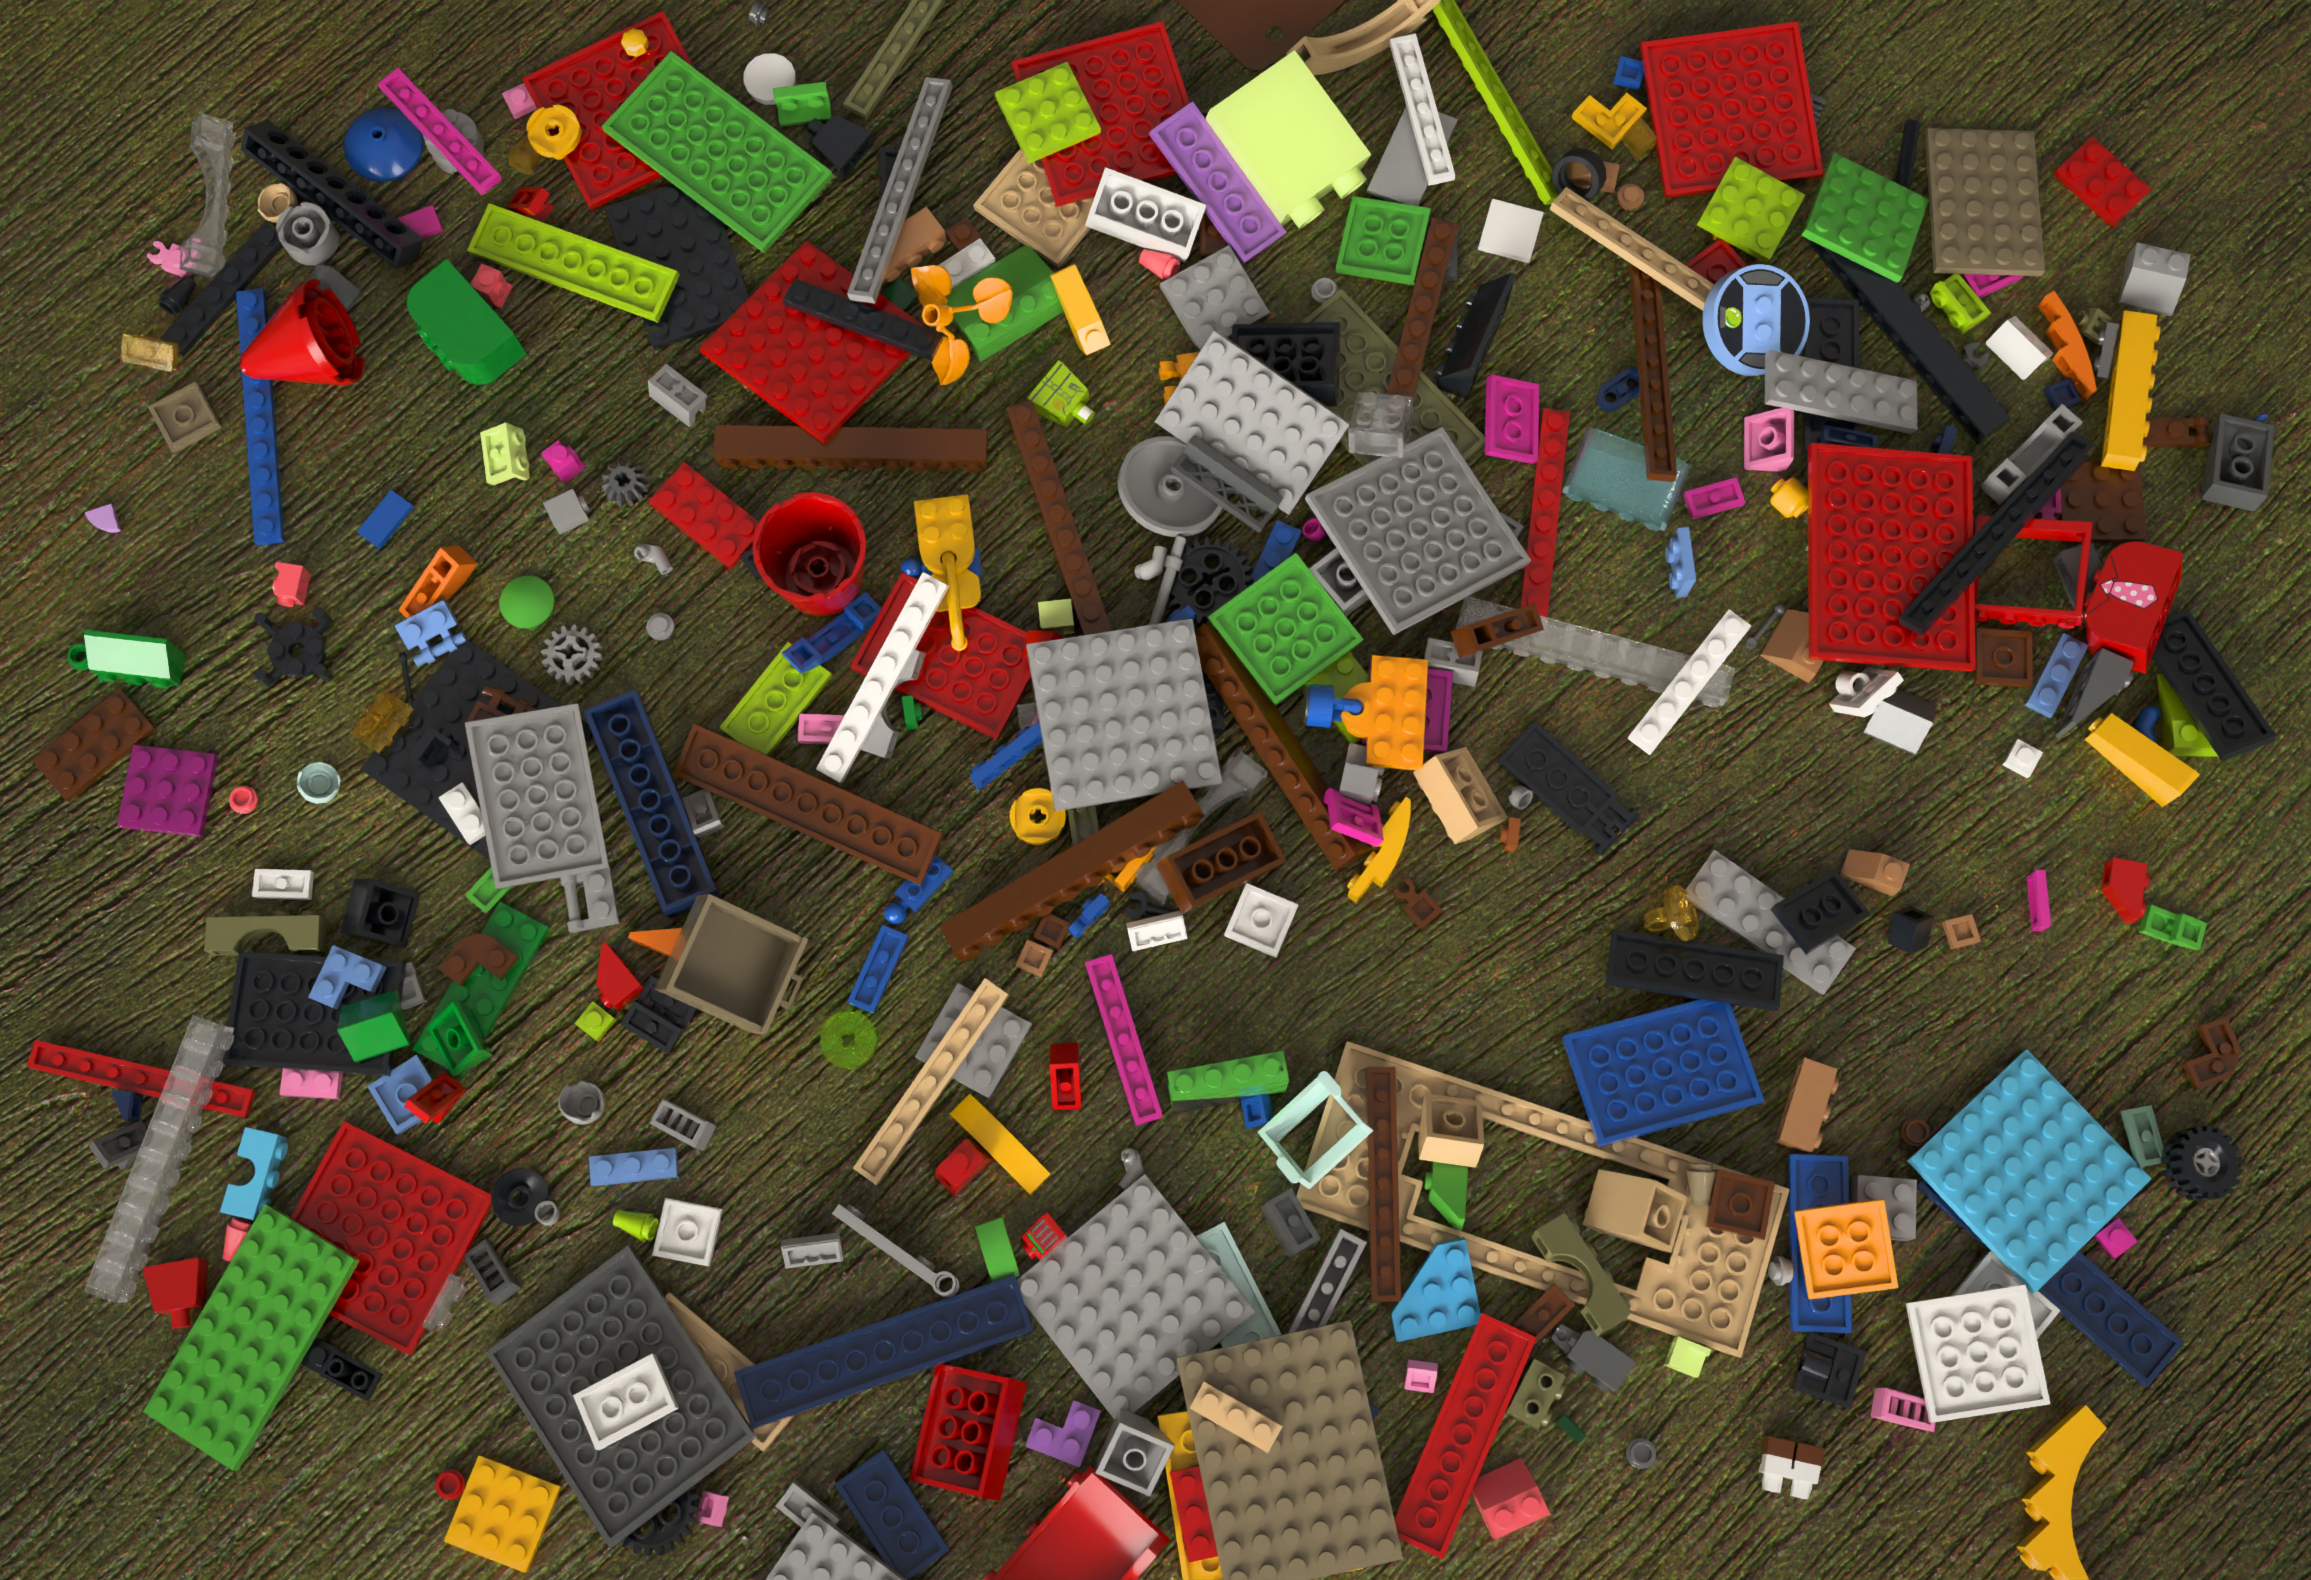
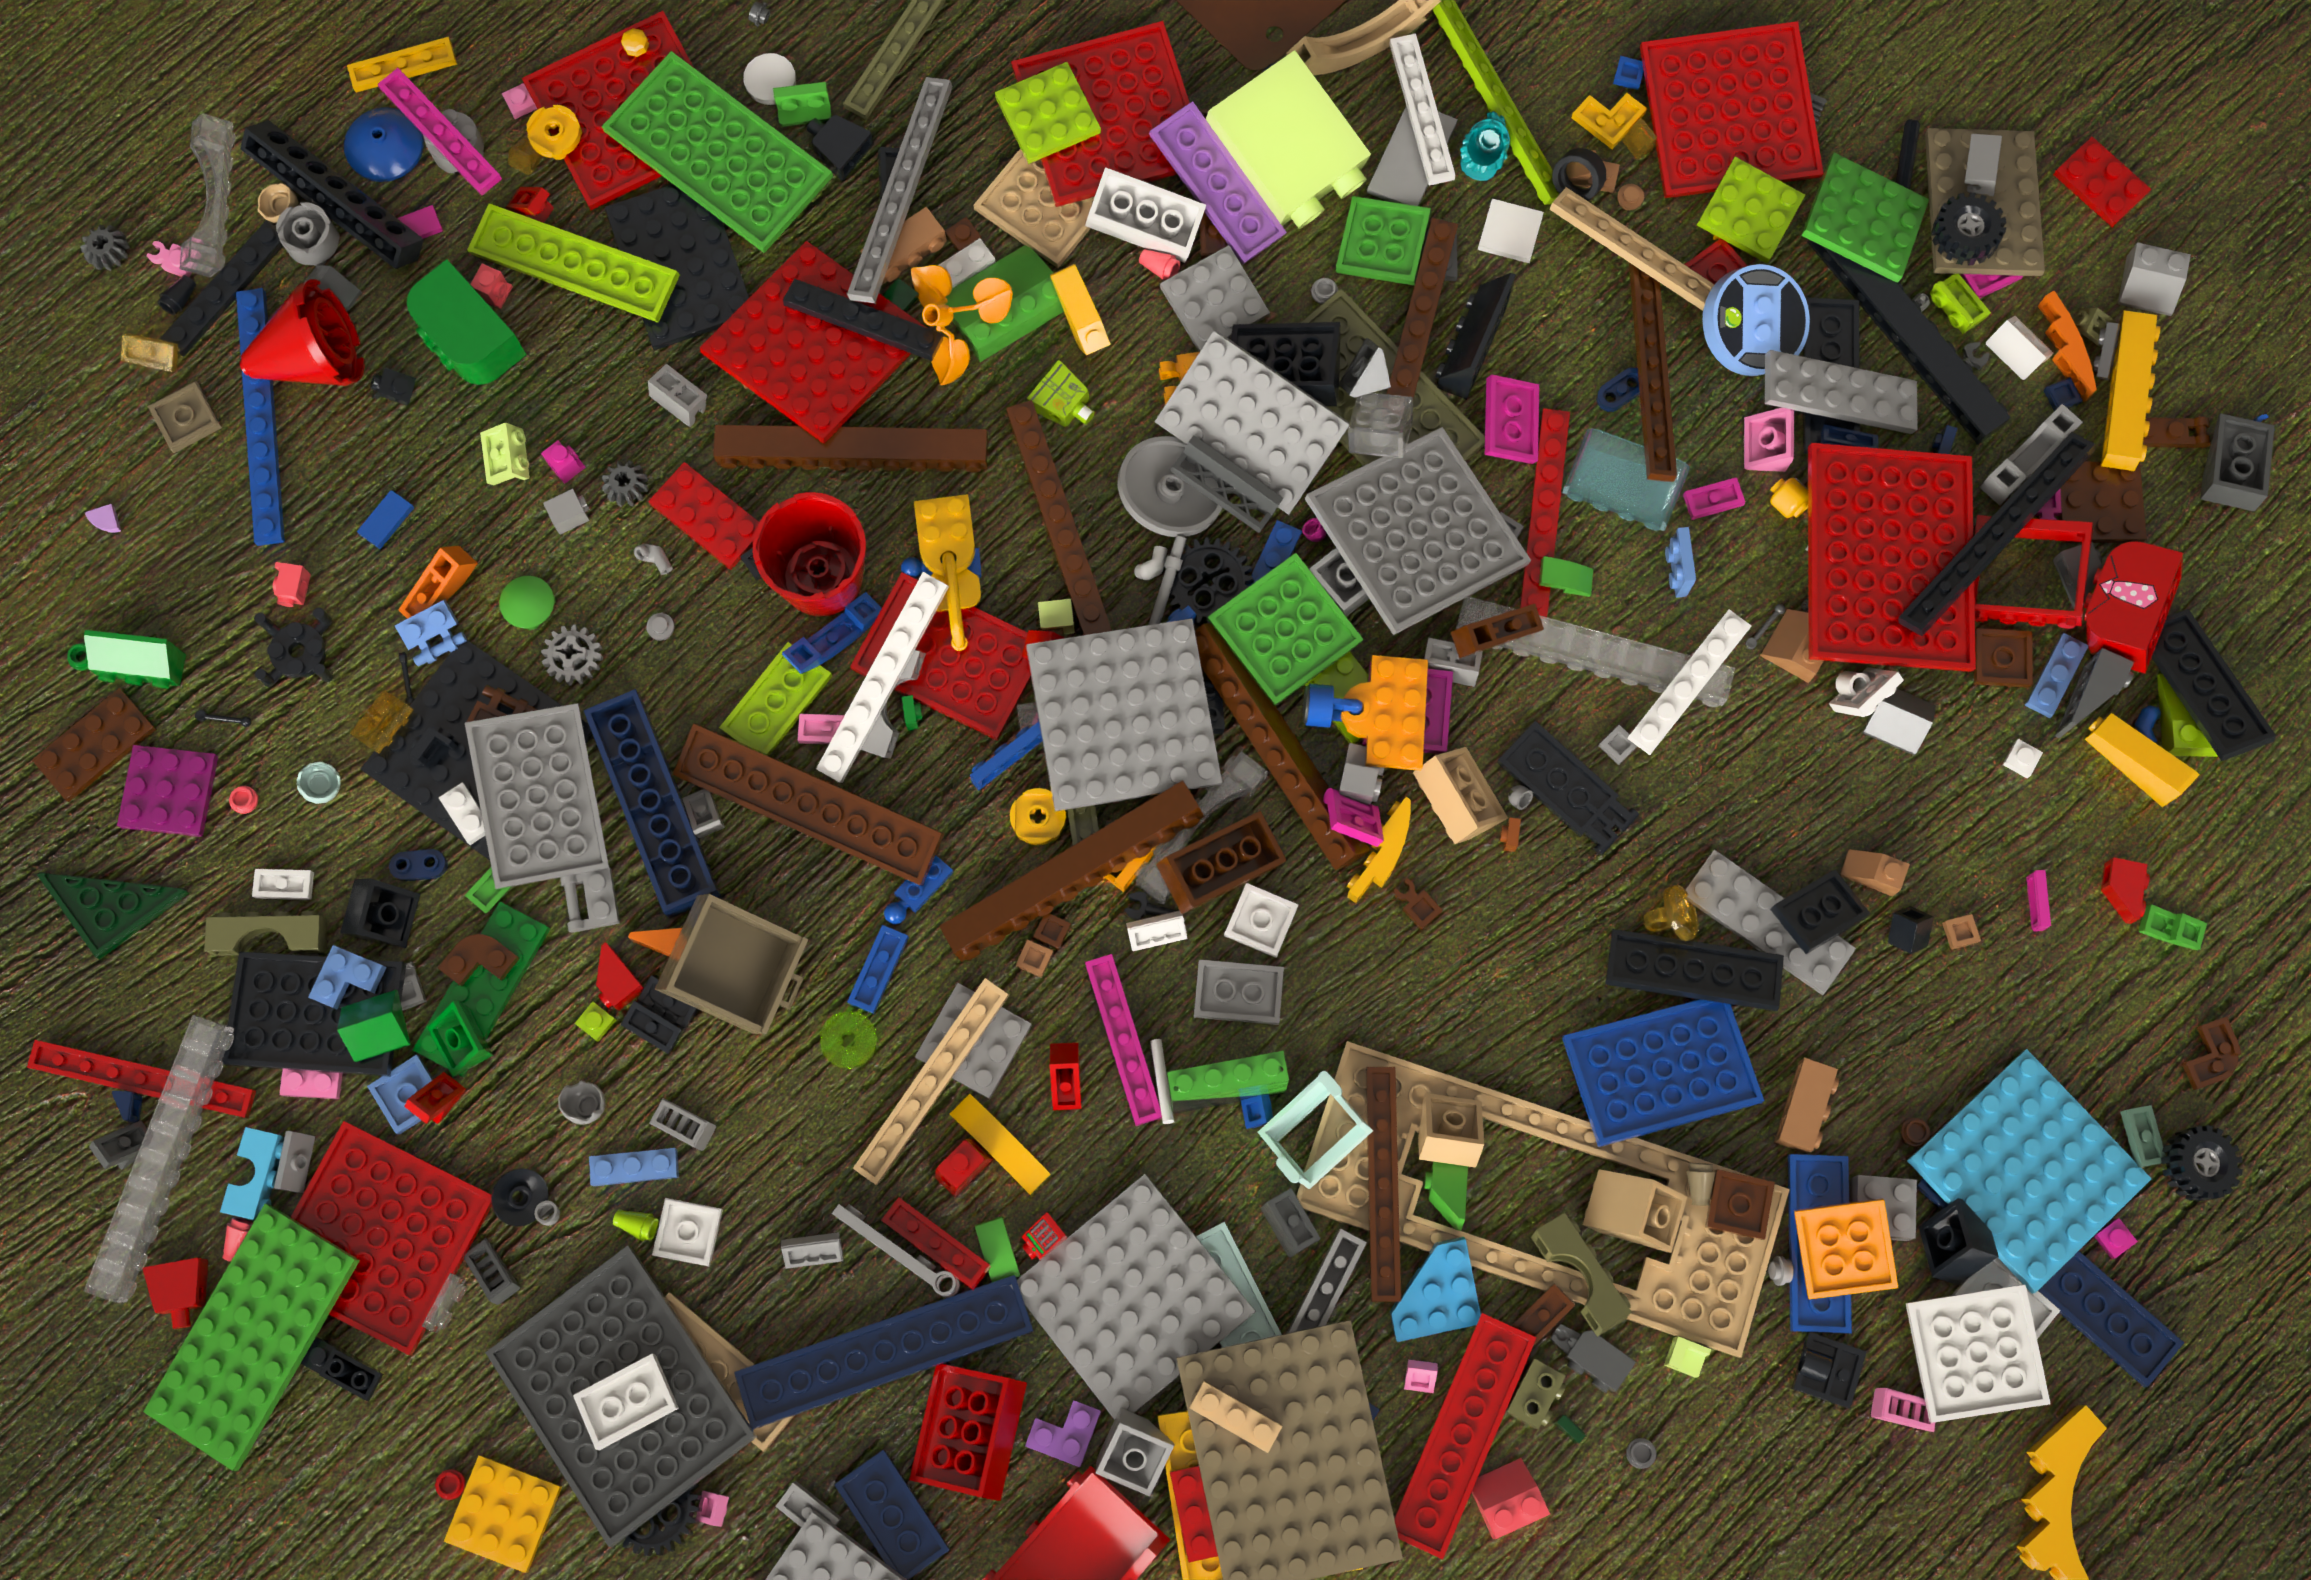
(105, 247): none -> dark grey gear
(108, 910): none -> dark green tile
(201, 716): none -> black hinge
(294, 1162): none -> light grey plate
(392, 386): none -> black bracket
(411, 61): none -> yellow plate
(417, 865): none -> dark blue plate
(936, 1243): none -> red plate
(1093, 909): blue plate -> none
(1133, 1167): light grey arm -> none
(1162, 1081): none -> white bar
(1238, 992): none -> light grey plate
(1366, 372): none -> slope
(1485, 148): none -> teal hair
(1566, 575): none -> bright green slope
(1617, 745): none -> light grey plate
(1790, 1461): white hips -> none
(1957, 1243): none -> black slope
(1978, 219): none -> black wheel
(1983, 163): none -> light grey hinge

